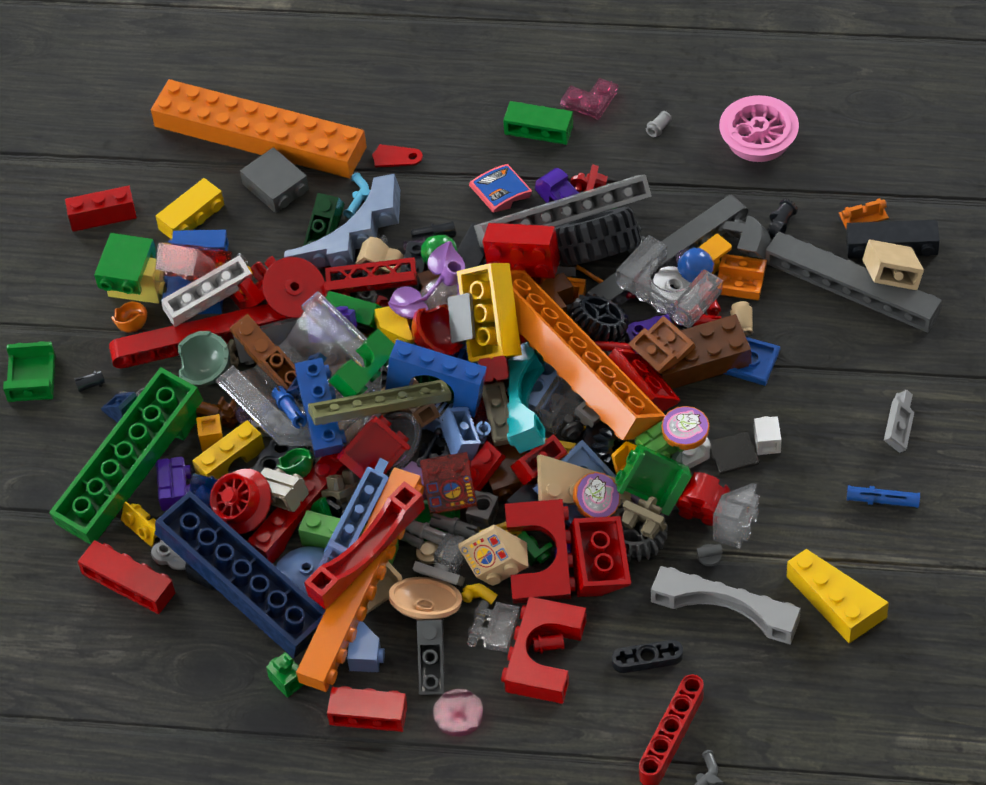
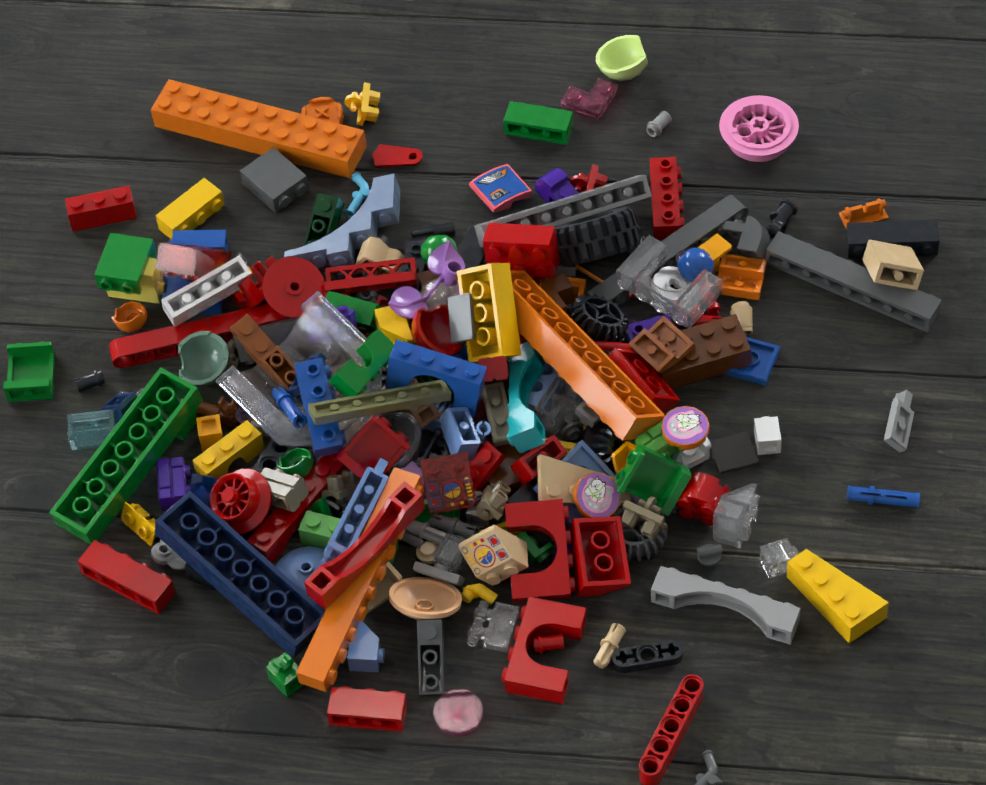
(90, 428): none -> clear light blue panel
(325, 109): none -> orange tile
(362, 103): none -> yellow hips
(493, 501): none -> dark tan hips
(609, 645): none -> tan axle
(622, 58): none -> yellowish green cylinder
(665, 197): none -> red brick
(775, 557): none -> clear brick

